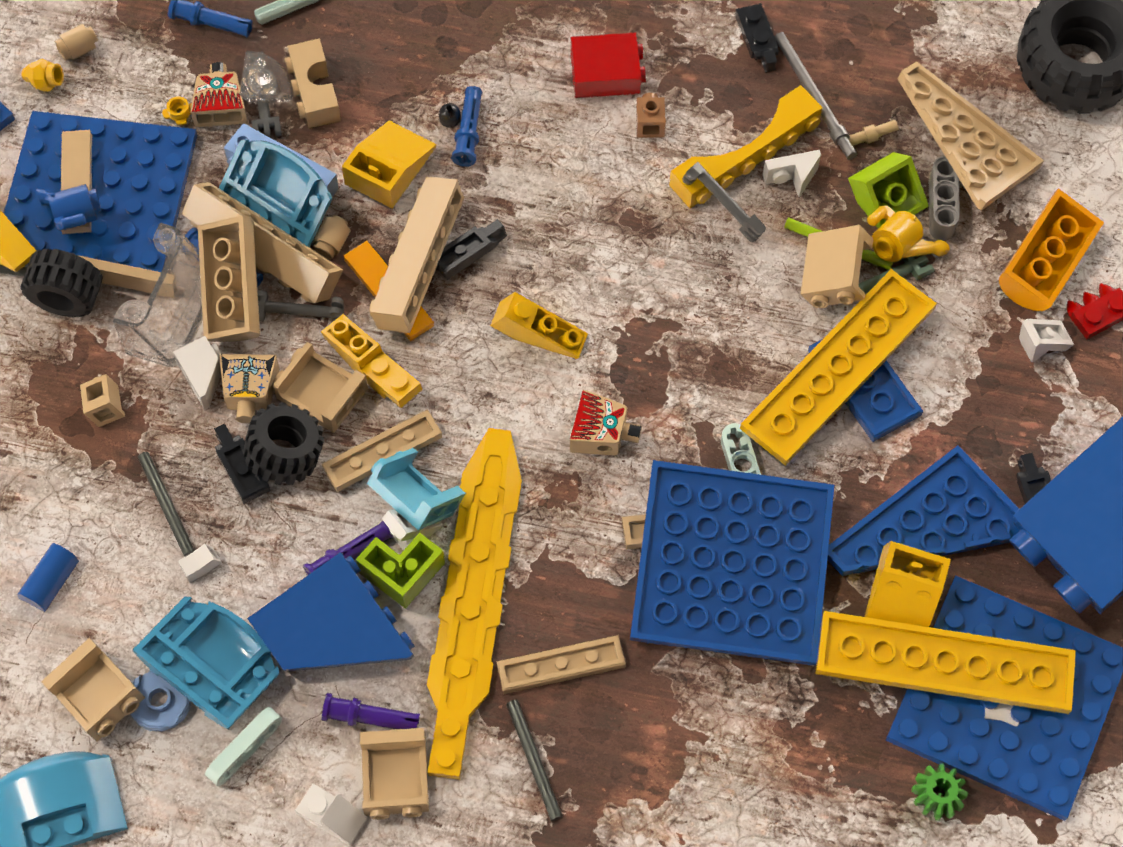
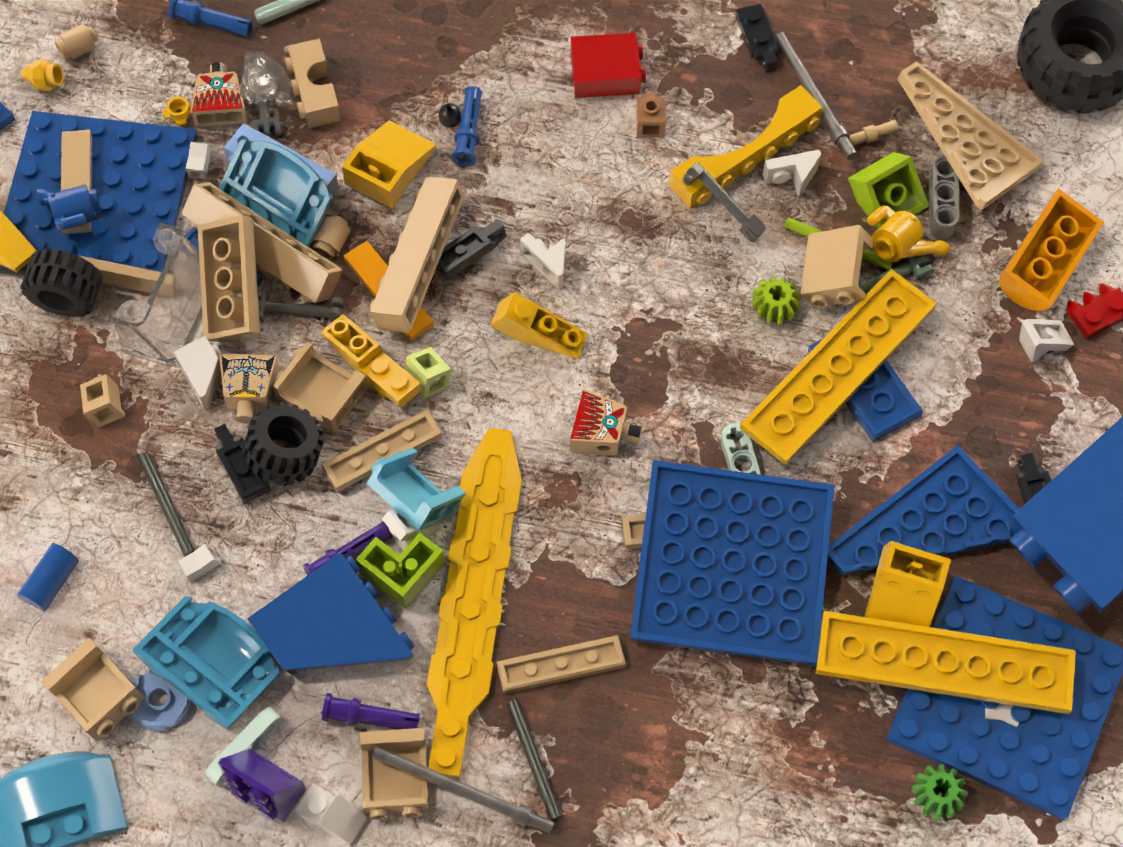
(198, 160): none -> white piece
(262, 783): none -> dark purple slope
(429, 370): none -> yellowish green brick
(521, 814): none -> flat silver bar
(547, 262): none -> white slope
(779, 290): none -> lime gear

